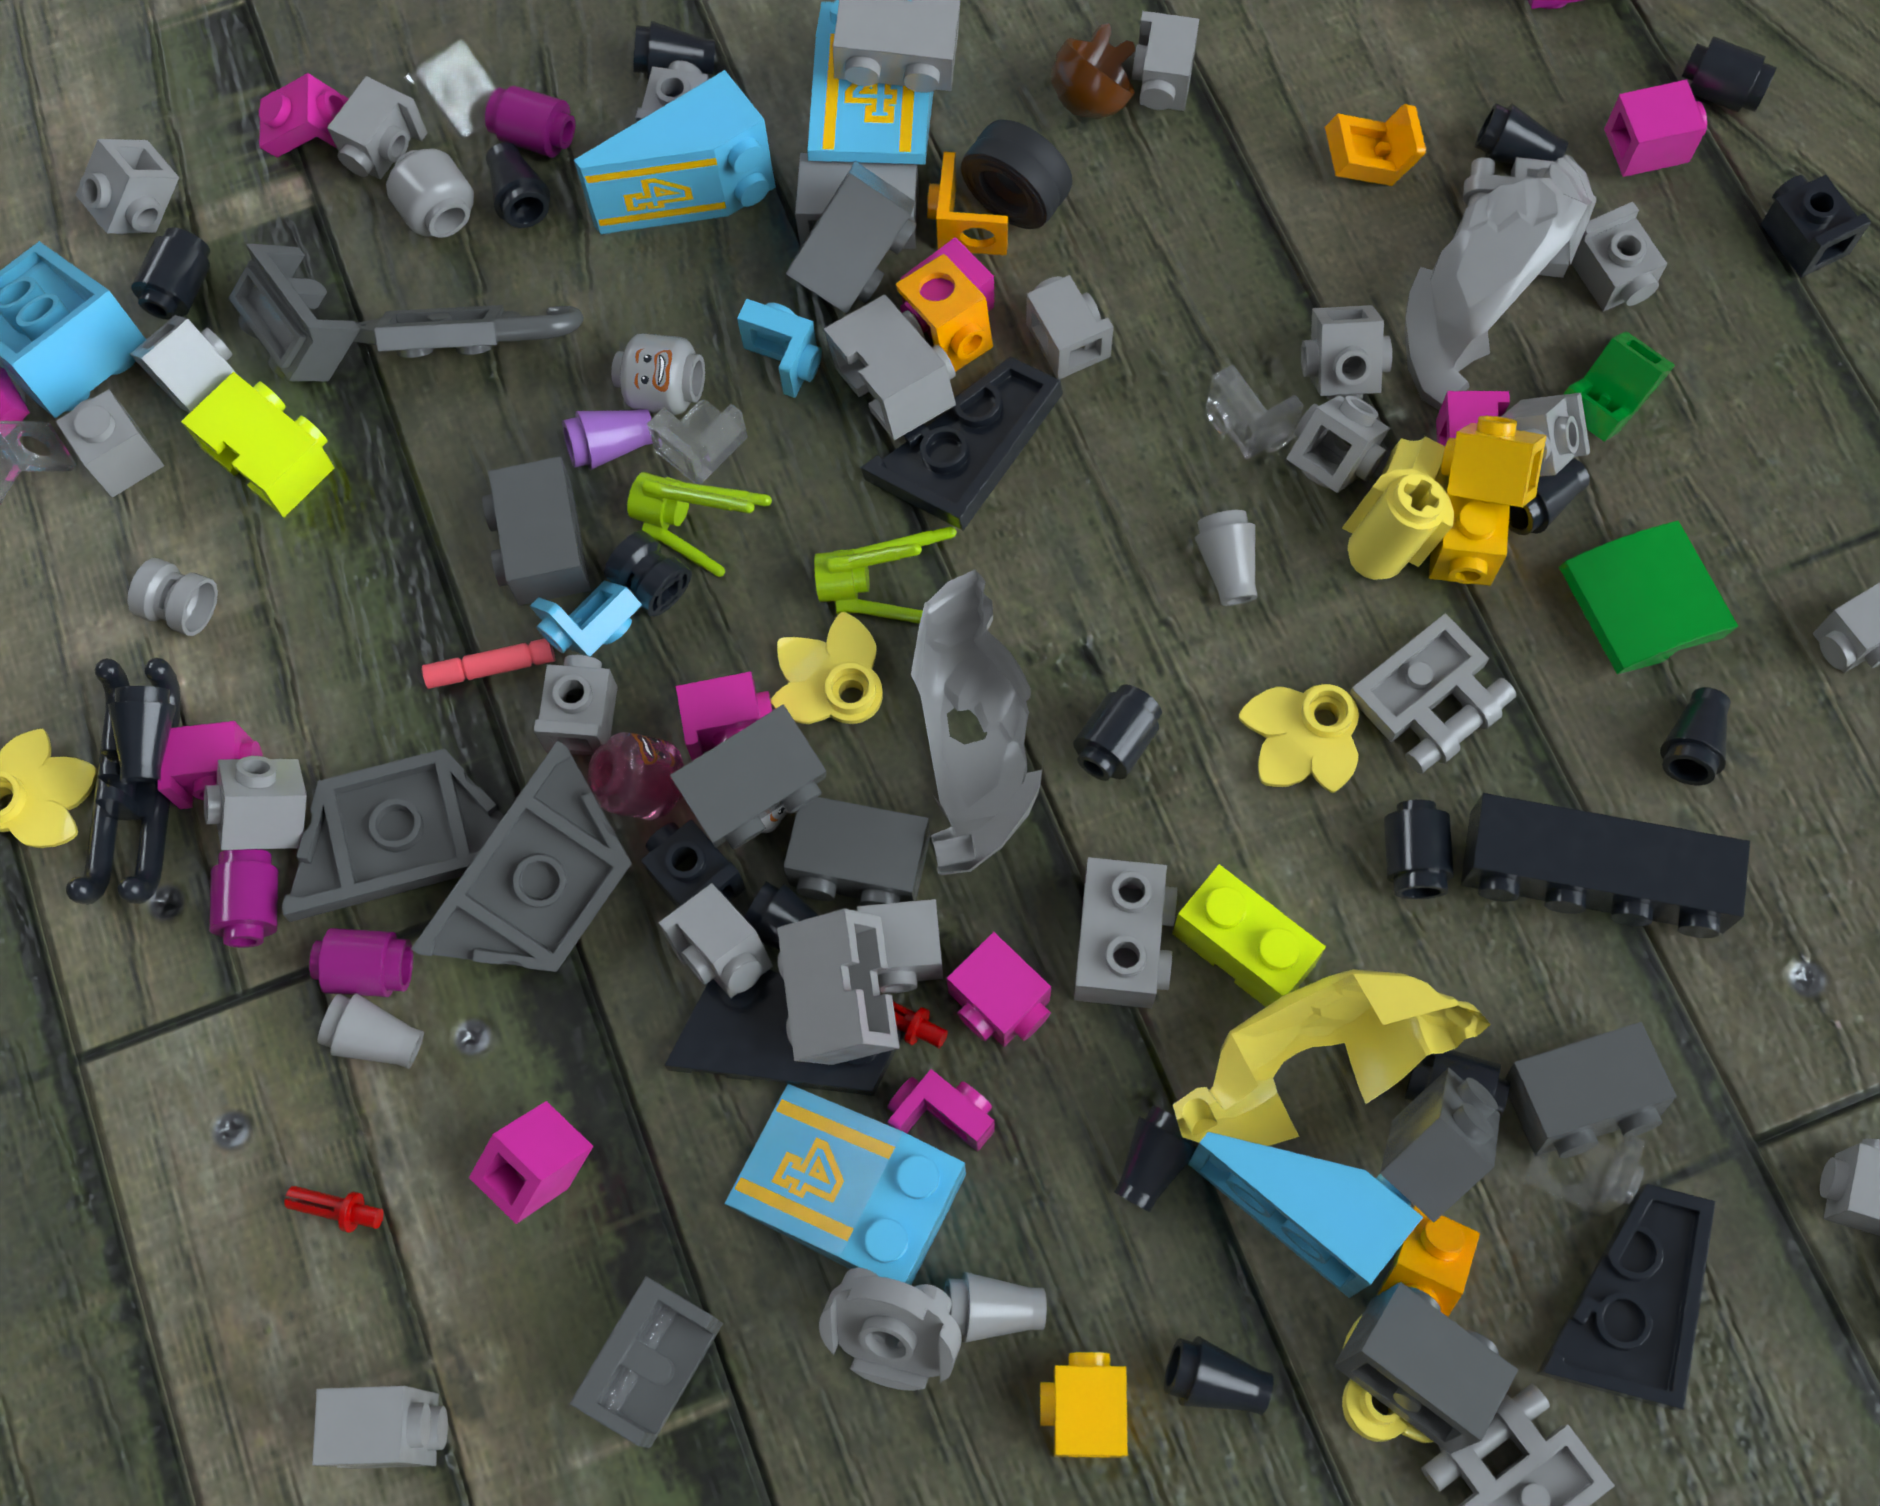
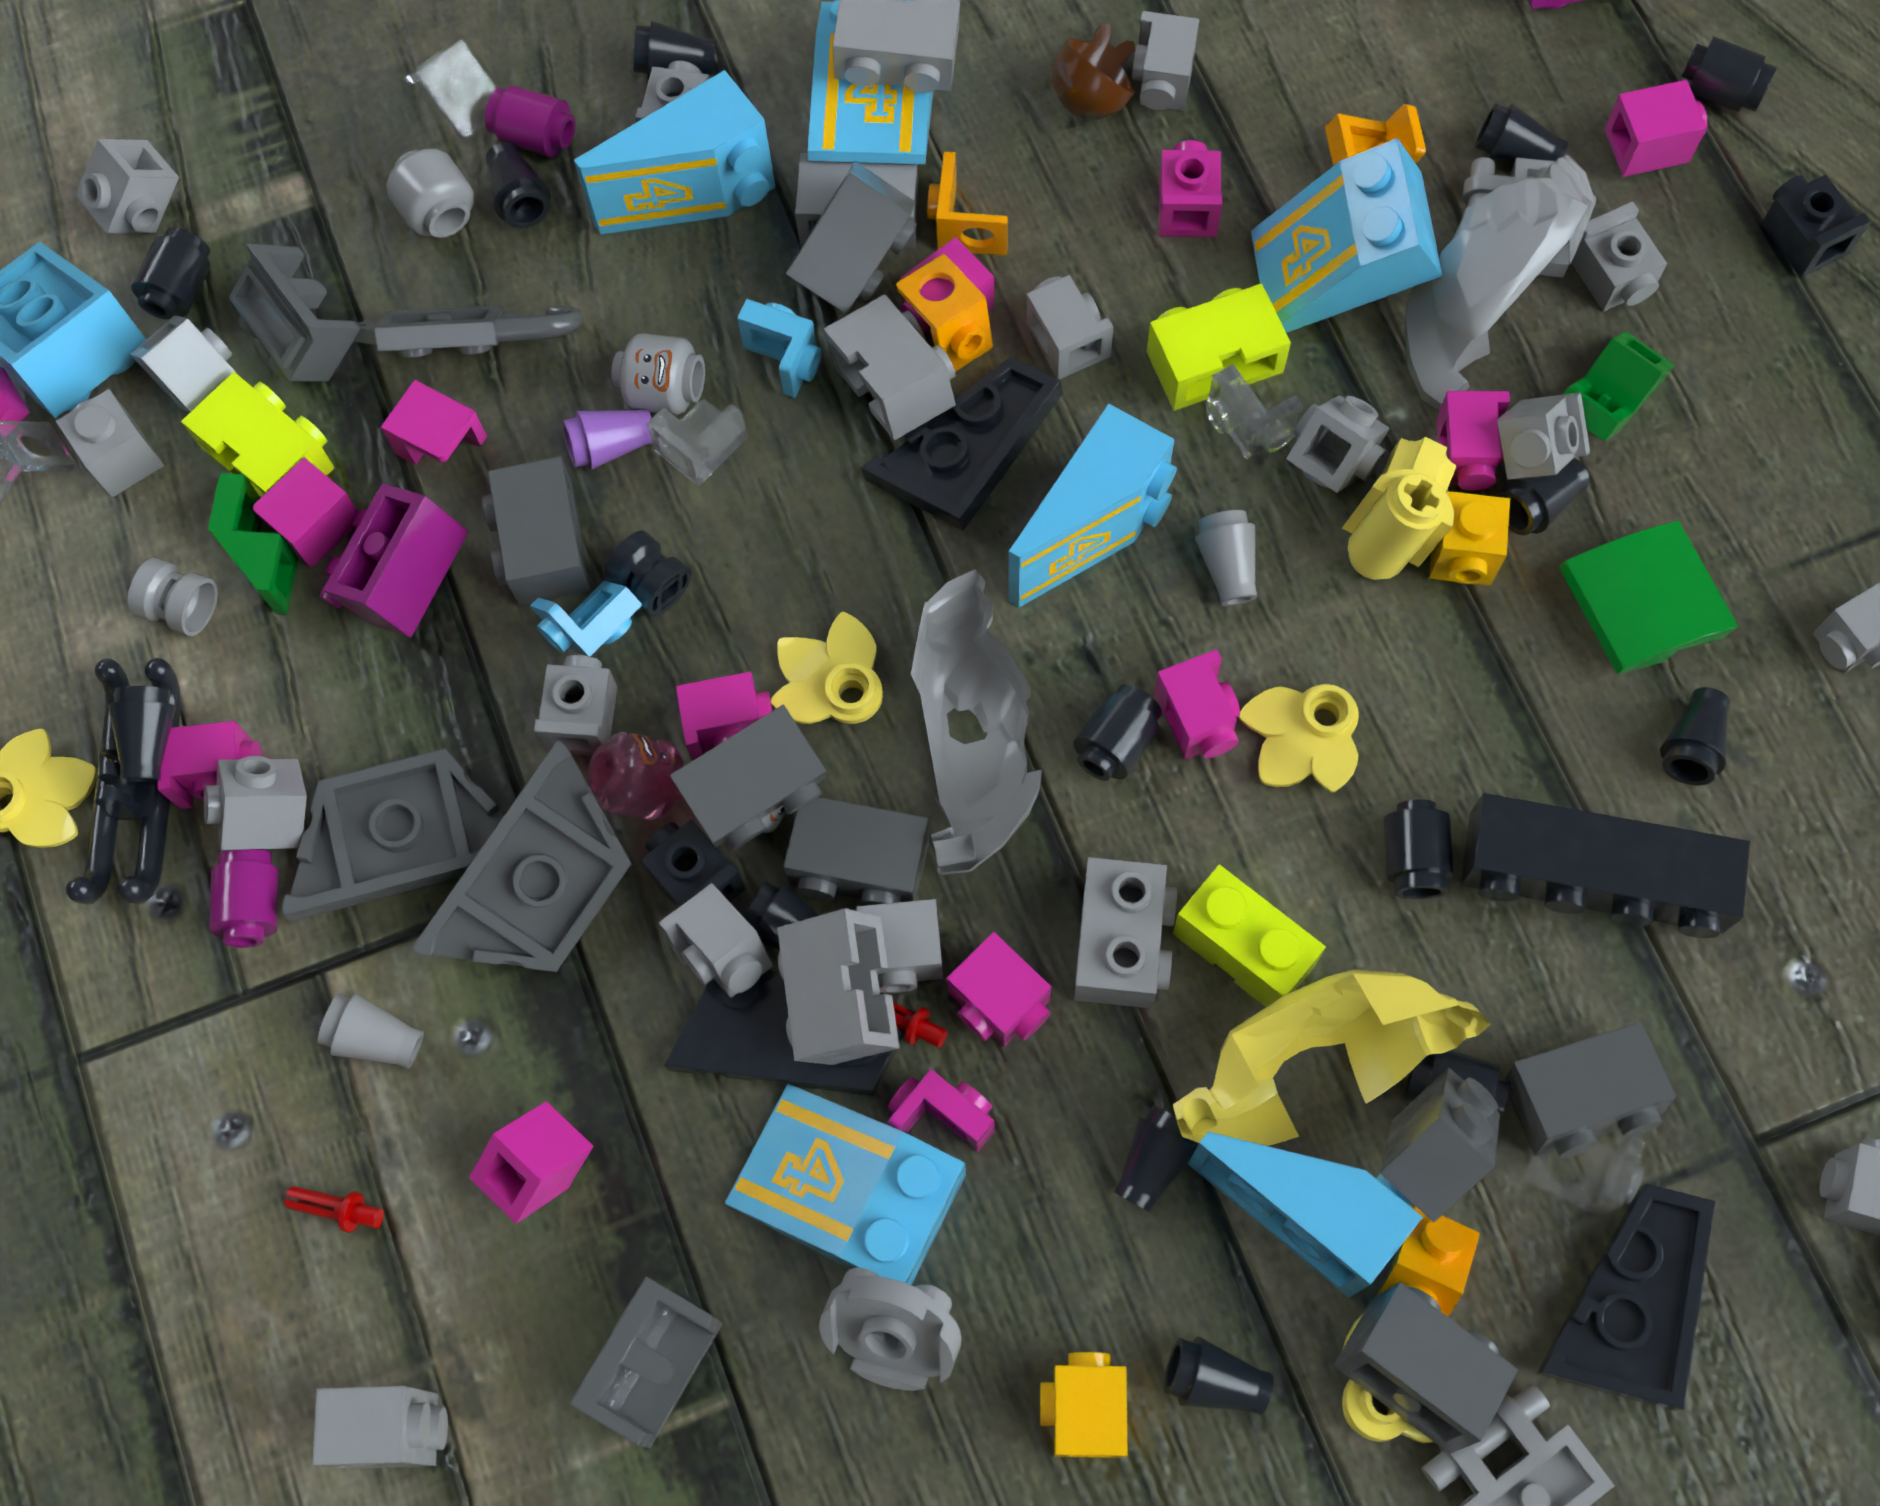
(259, 555): none -> green slope
(298, 114): dark pink bracket -> none
(307, 511): none -> dark pink panel
(361, 962): magenta brick -> none
(375, 128): light grey brick -> none
(393, 560): none -> magenta brick
(430, 425): none -> dark pink panel
(487, 663): coral wheel -> none
(666, 503): lime plant -> none
(846, 573): lime plant -> none
(994, 1307): light grey cone -> none
(1016, 174): black tyre -> none
(1095, 505): none -> medium azure slope
(1190, 191): none -> dark pink brick
(1198, 706): none -> dark pink brick
(1202, 340): none -> neon yellow brick
(1346, 351): light grey brick -> none
(1348, 238): none -> medium azure slope
(1421, 677): light grey plate -> none
(1494, 462): yellow brick -> none

